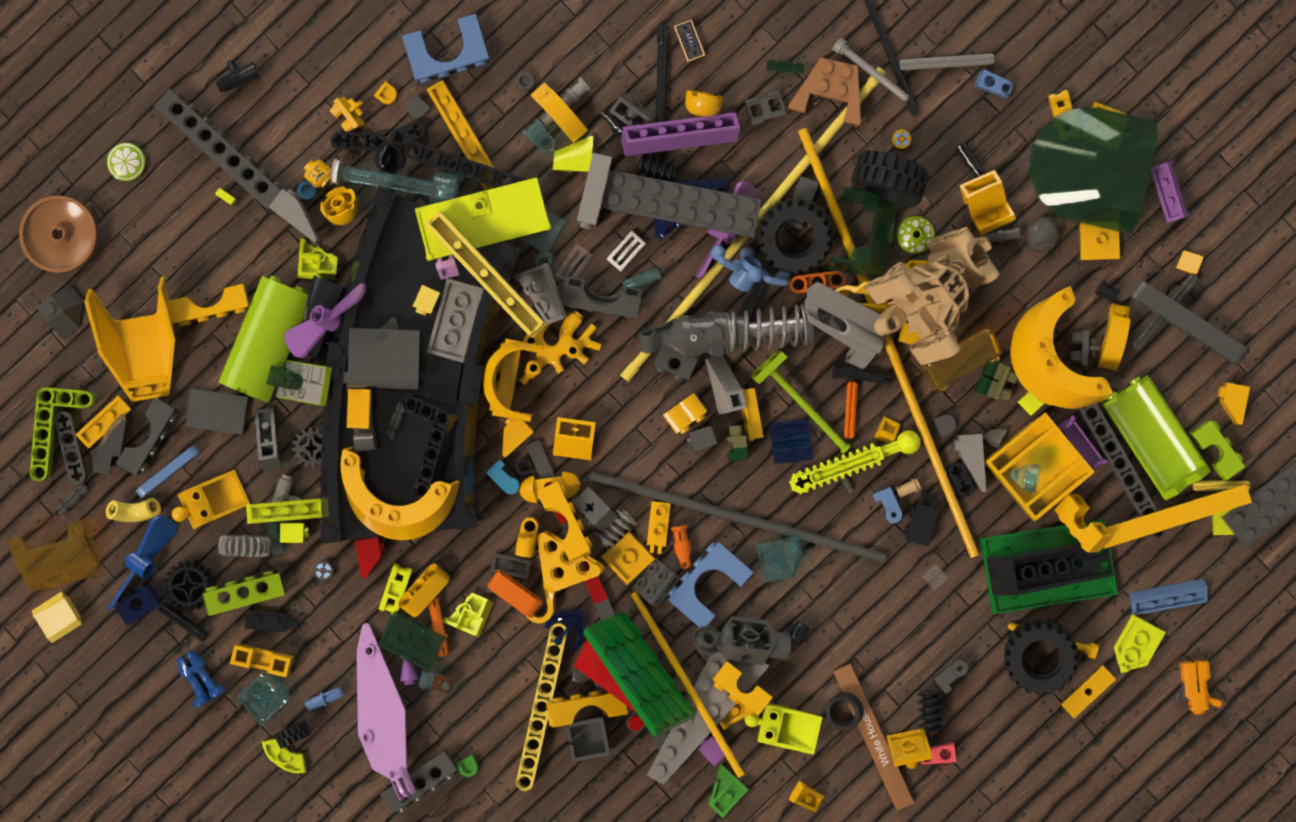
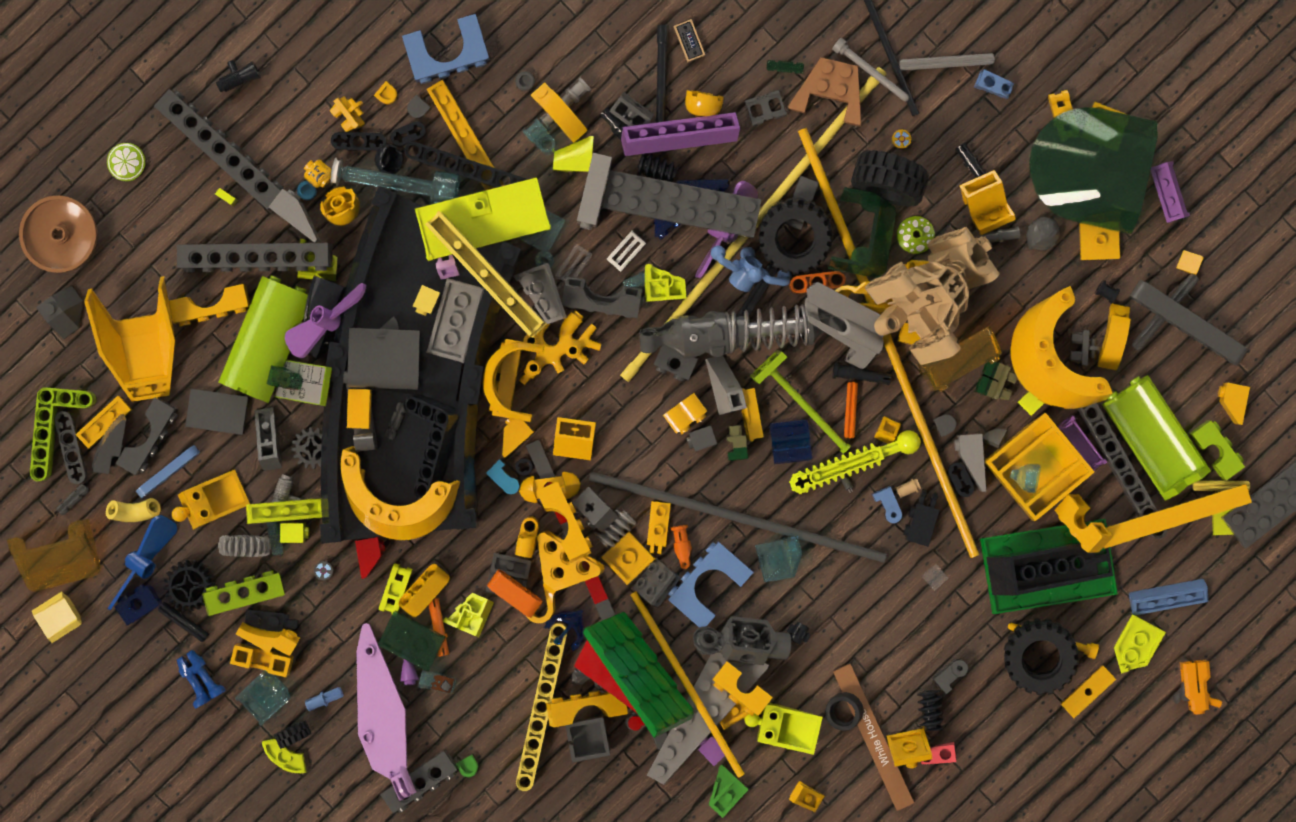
(187, 253): none -> dark grey brick
(281, 640): none -> yellow slope
(662, 285): none -> neon yellow slope

